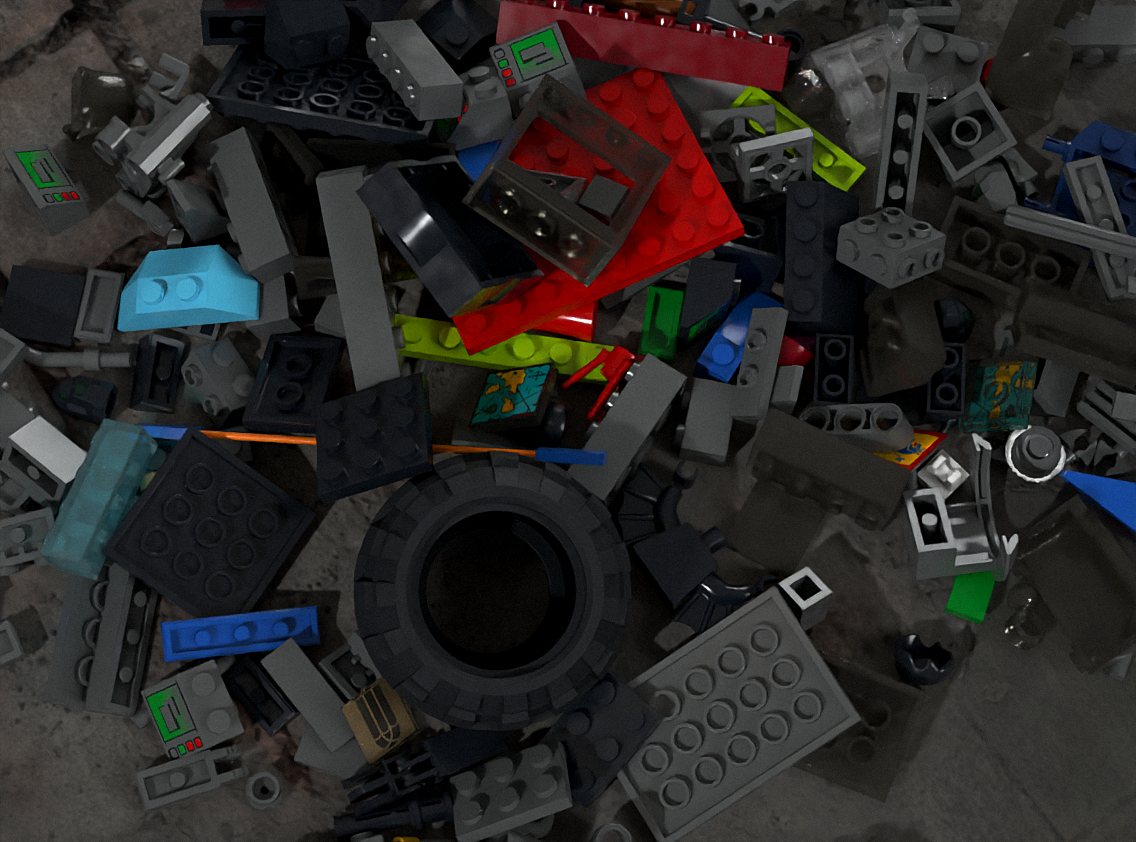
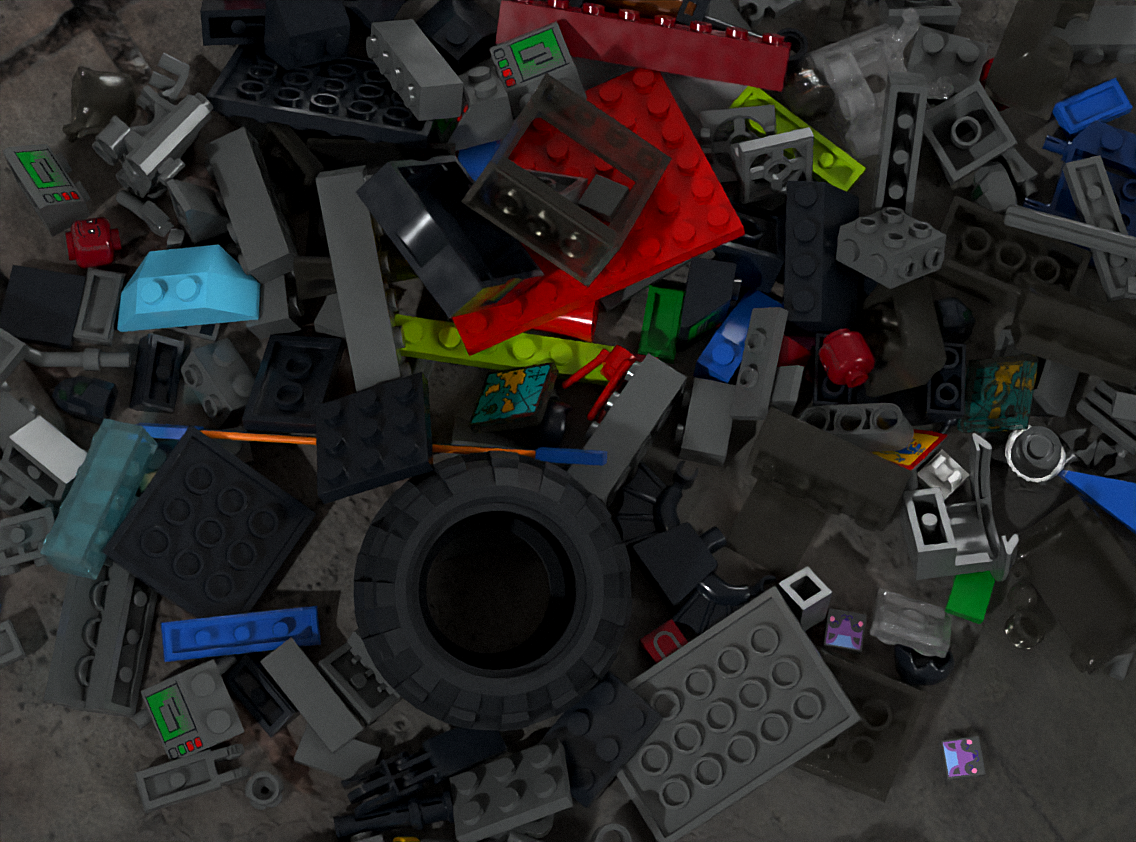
(92, 242): none -> dark red head
(379, 720): clear smoke piece -> none
(663, 641): none -> dark red tile
(844, 631): none -> tile
(846, 357): none -> dark red head
(911, 623): none -> clear plate
(961, 758): none -> tile
(1098, 103): none -> blue tile

